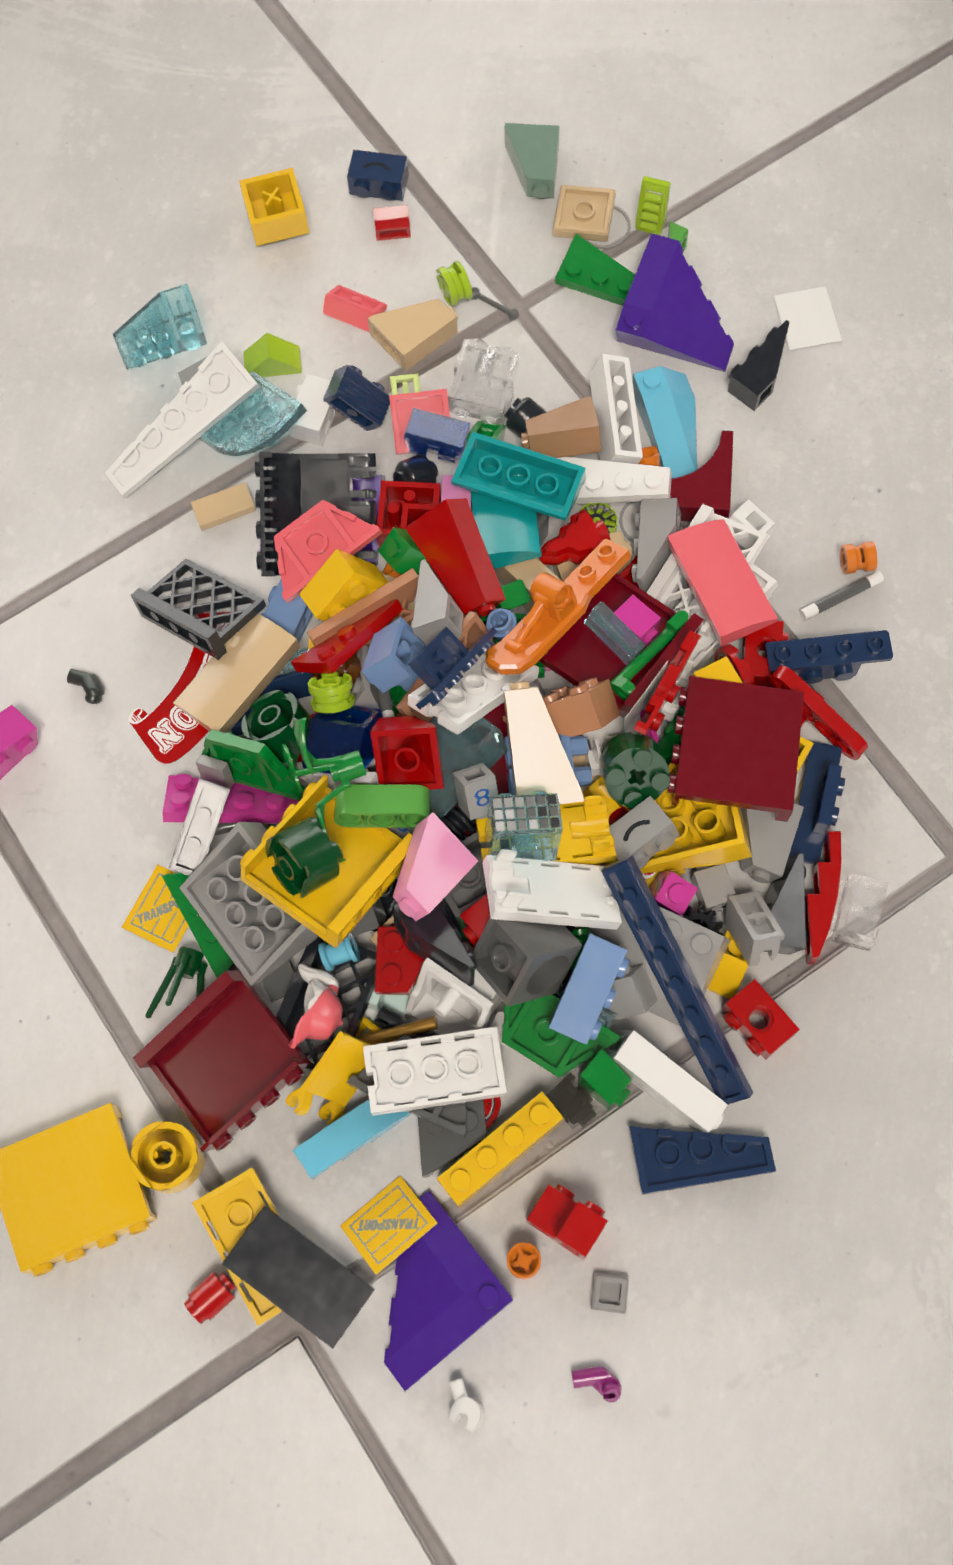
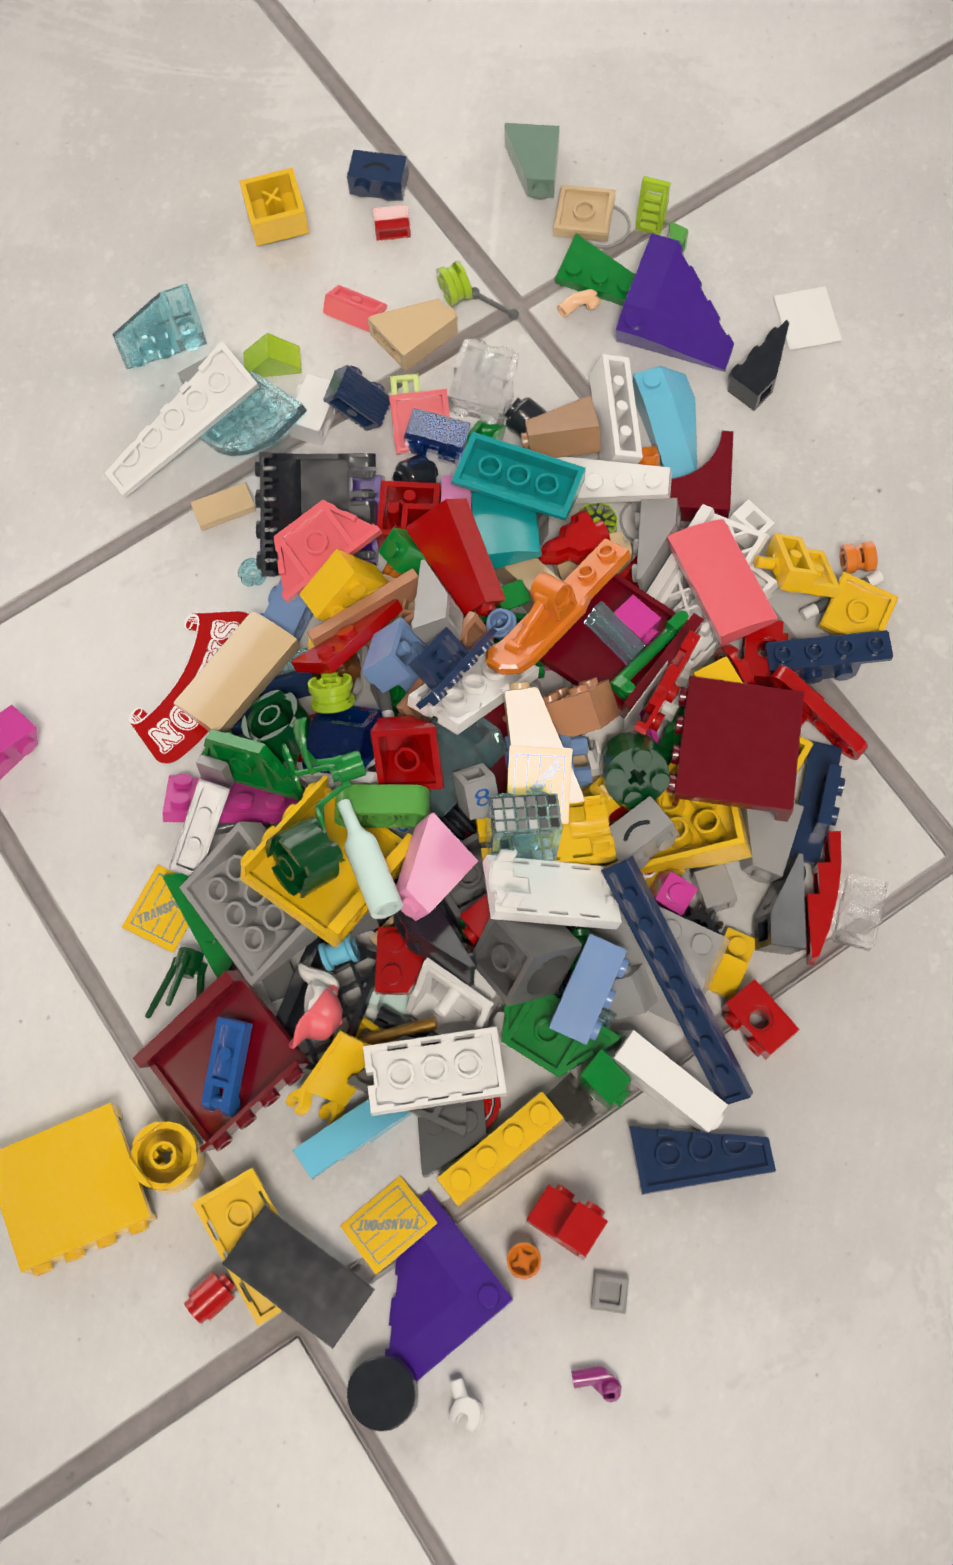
(90, 684): pearl dark grey arm -> none
(183, 621): fence -> none
(226, 1065): none -> blue plate
(246, 567): none -> clear light blue plate
(369, 866): none -> light aqua piece
(382, 1393): none -> black tile
(541, 770): none -> sticker
(576, 299): none -> light nougat arm
(753, 926): light grey hinge -> none
(798, 567): none -> yellow plate
(857, 608): none -> yellow tile

